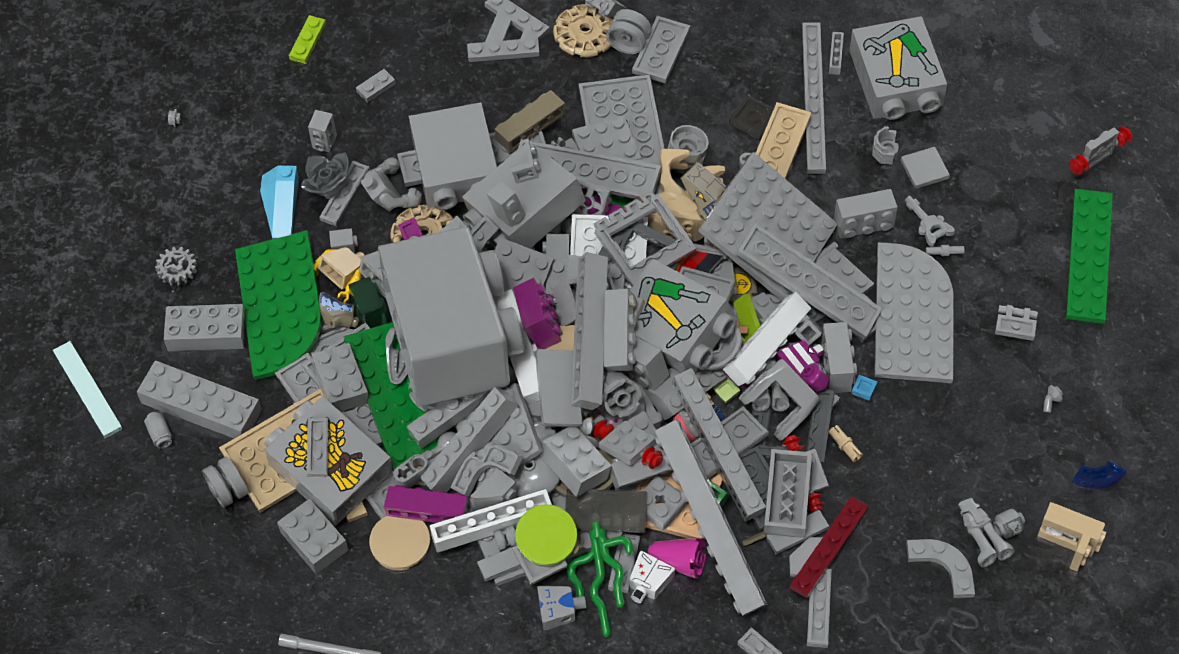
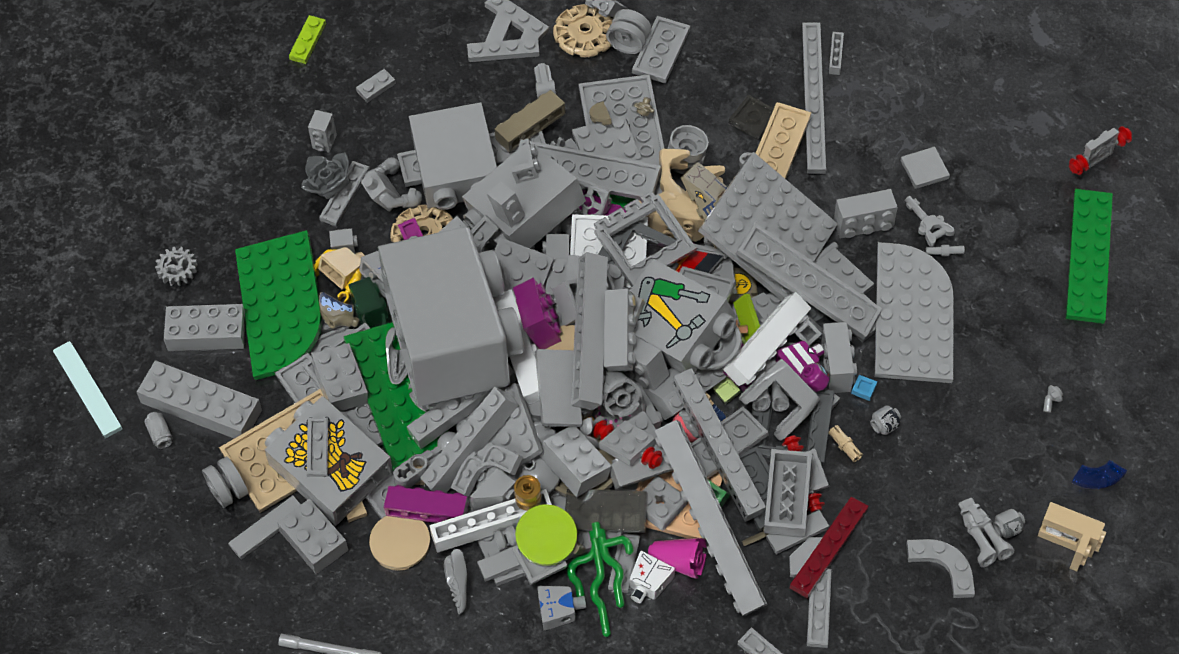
(174, 118): light grey plate -> none
(262, 529): none -> light grey tile
(279, 199): medium azure wedge -> none
(456, 578): none -> light grey animal
(527, 492): none -> pearl gold wheel
(543, 79): none -> light grey piece
(600, 114): none -> dark tan tile
(644, 108): none -> dark tan plant
(884, 146): light grey hair -> none
(885, 420): none -> light grey head
(898, 68): light grey brick -> none
(1014, 326): light grey plate -> none

